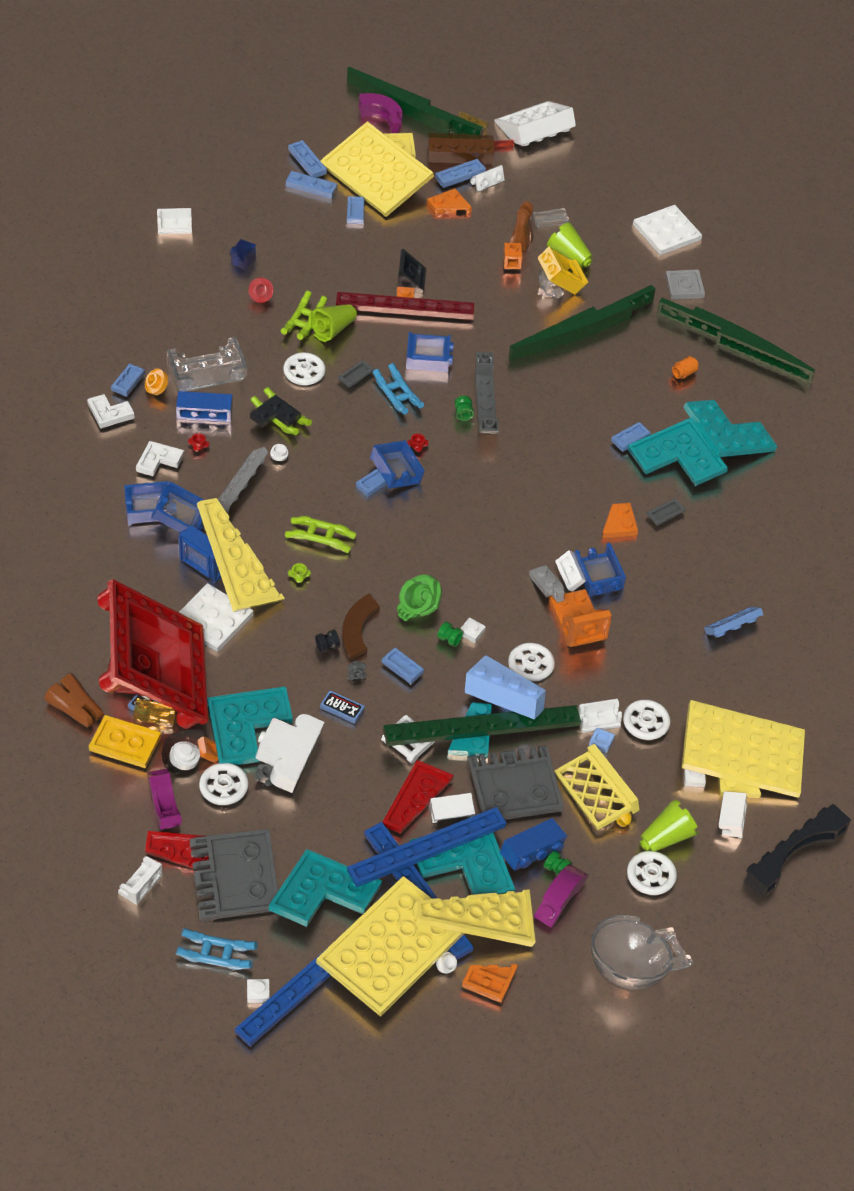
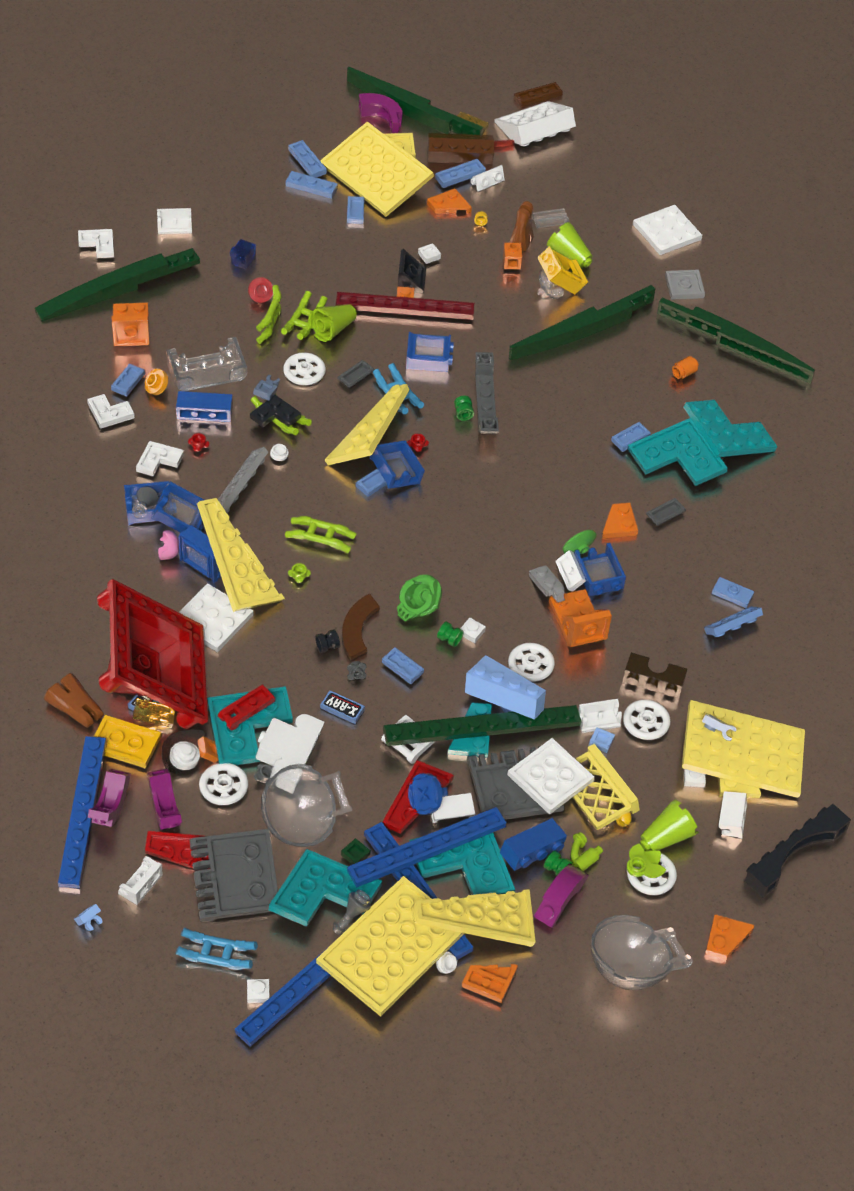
(79, 823): none -> blue plate
(88, 915): none -> light blue tile
(100, 238): none -> white plate
(111, 799): none -> magenta arch
(116, 283): none -> dark green slope
(130, 324): none -> orange bracket
(146, 497): none -> dark grey piece
(171, 546): none -> bright pink hair
(246, 707): none -> red plate
(267, 388): none -> sand blue plate
(271, 316): none -> lime piece
(301, 805): none -> clear windscreen
(355, 852): none -> dark green plate
(357, 903): none -> piece
(370, 430): none -> light yellow wing
(426, 793): none -> blue tile
(429, 253): none -> white plate
(481, 218): none -> yellow hinge
(538, 94): none -> reddish brown tile
(550, 776): none -> white plate
(580, 542): none -> bright green dish
(588, 857): none -> lime plant
(646, 861): none -> lime plate
(667, 682): none -> dark brown arch
(713, 723): none -> plate
(726, 936): none -> orange wing
(733, 592): none -> medium blue plate

